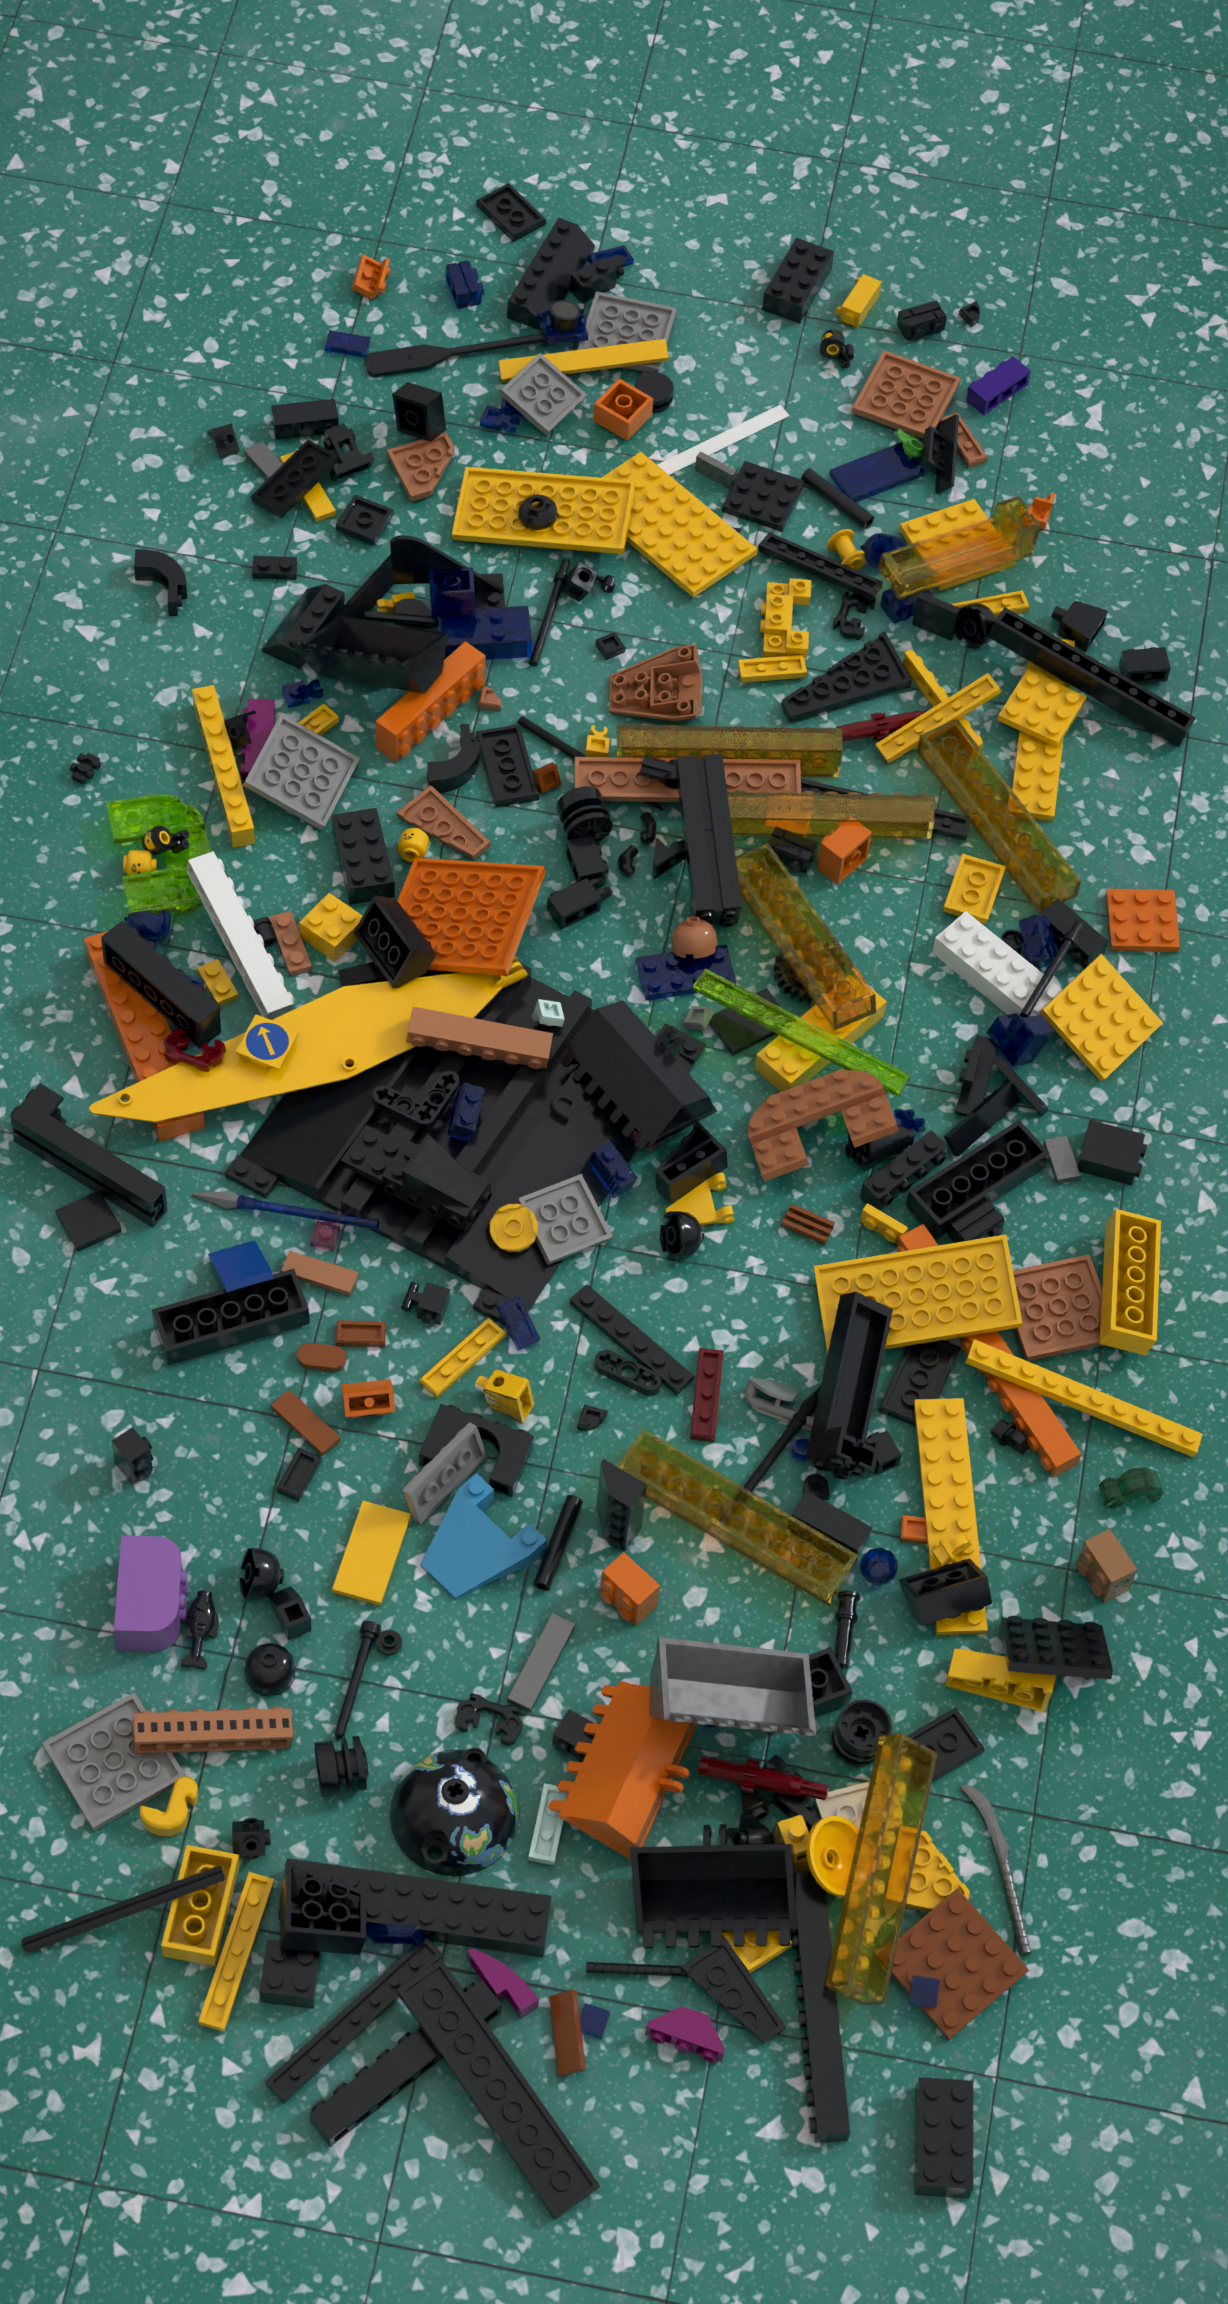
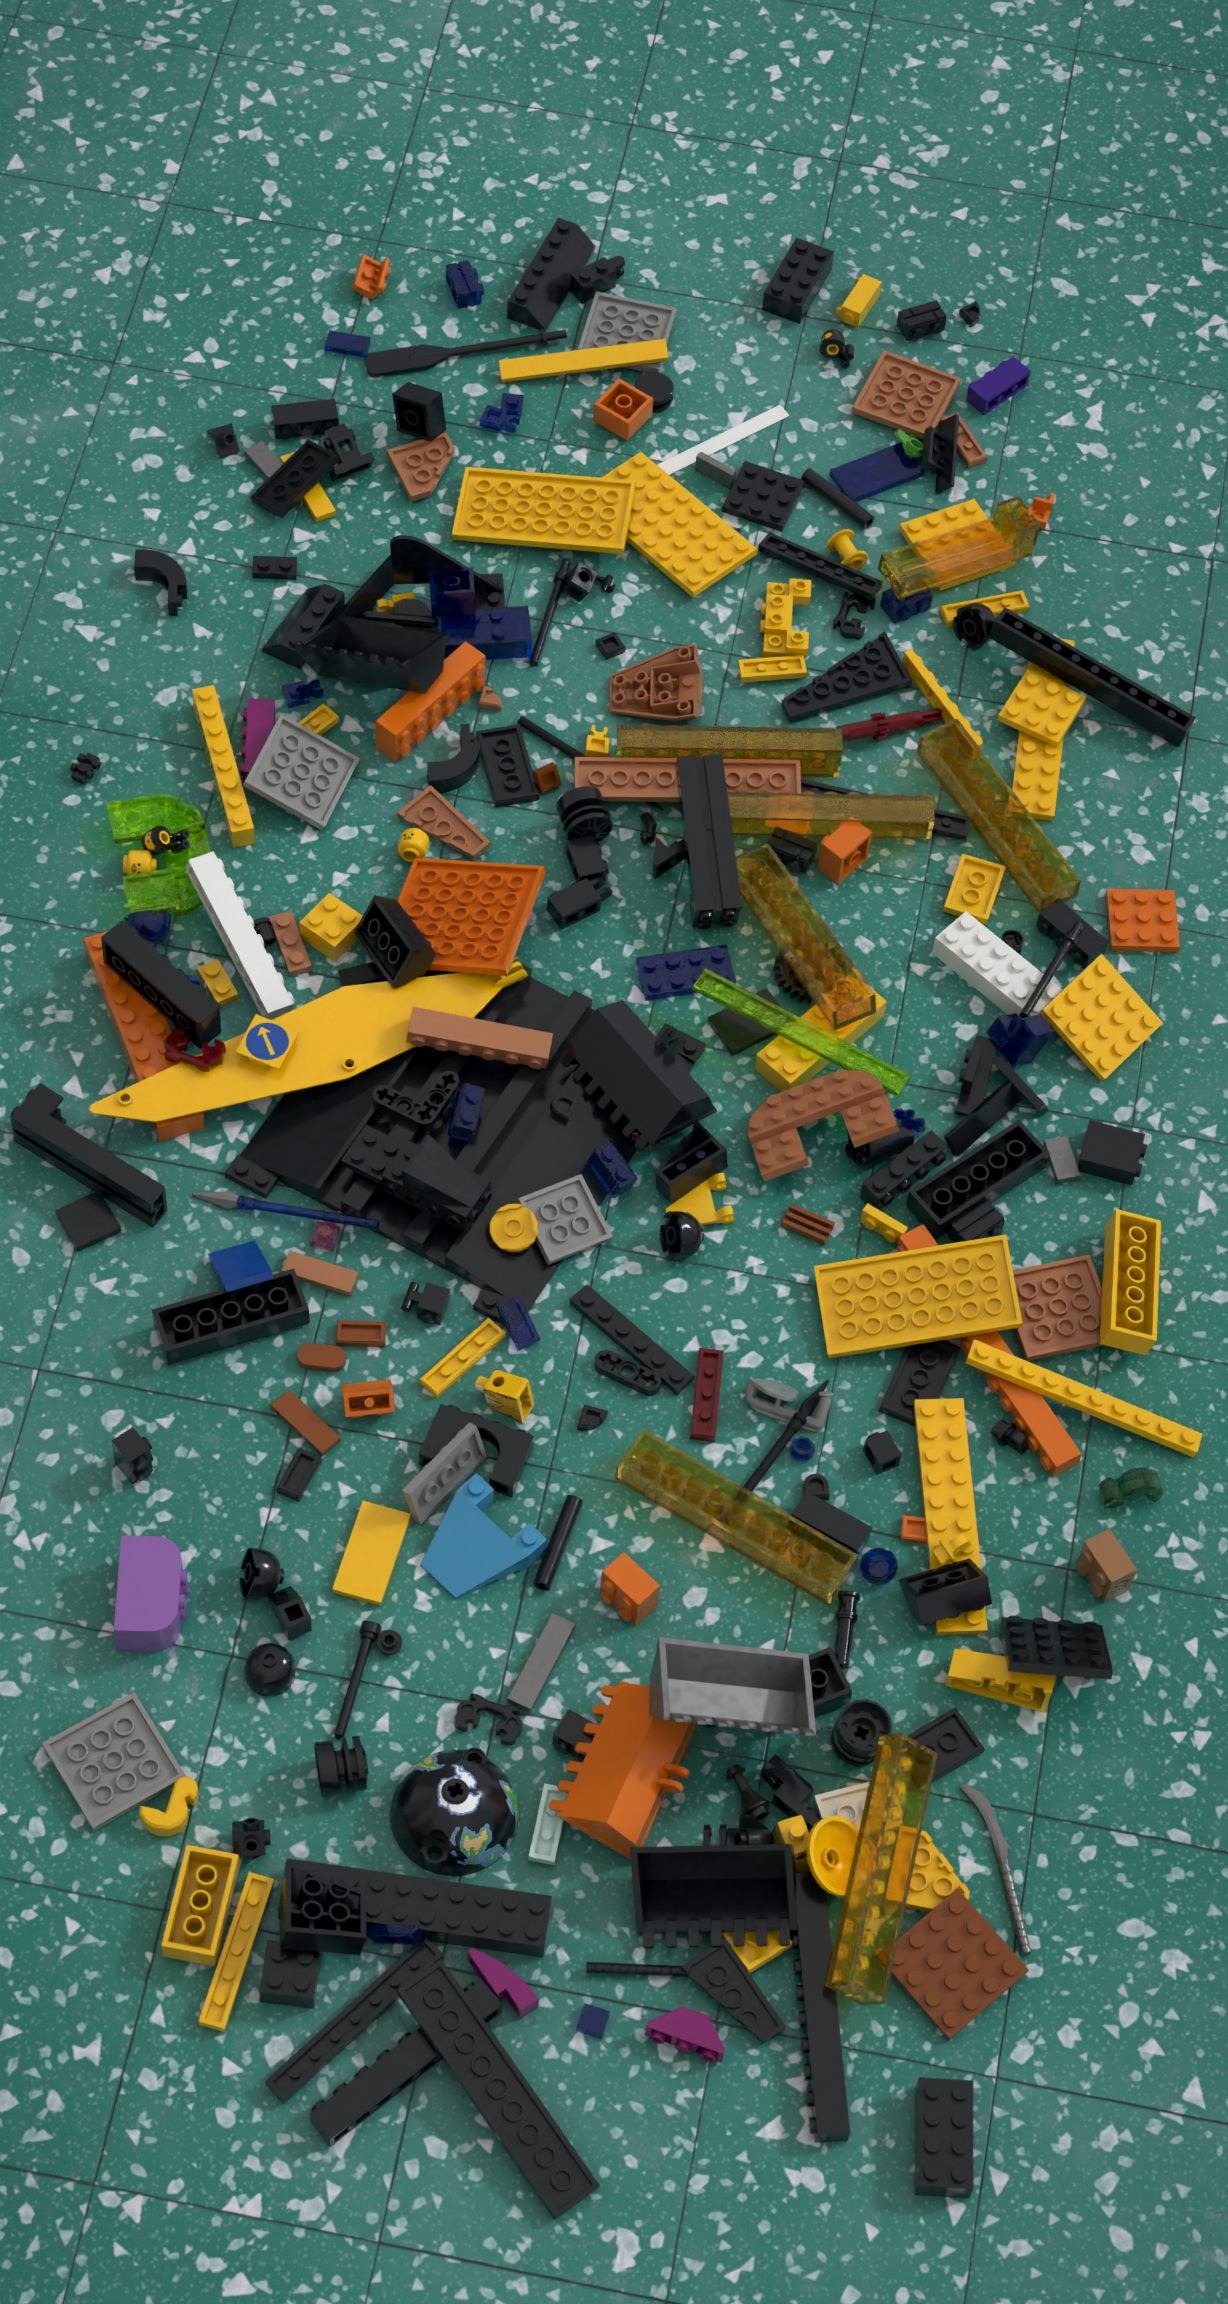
(123, 1909): black axle -> none
(201, 1622): black animal -> none
(212, 1730): nougat brick -> none
(238, 731): black bracket -> none
(363, 855): black brick -> none
(364, 519): black plate -> none
(511, 212): black tile -> none
(537, 518): black piece -> none
(542, 394): light grey plate -> none
(548, 1013): light aqua bracket -> none
(563, 322): piece -> none
(567, 2033): dark orange tile -> none
(610, 253): clear blue tile -> none
(619, 1505): black slope -> none
(625, 860): black arm -> none
(660, 770): black piece -> none
(694, 937): nougat cylinder -> none
(698, 1017): light grey tile -> none
(753, 1776): dark red piece -> none
(849, 1389): black brick -> none
(879, 544): clear blue piece -> none
(924, 1991): clear blue tile -> none
(935, 616): black tile -> none
(950, 709): yellow plate -> none
(1038, 940): clear blue brick -> none
(1080, 623): black torso -> none
(1145, 665): black brick -> none

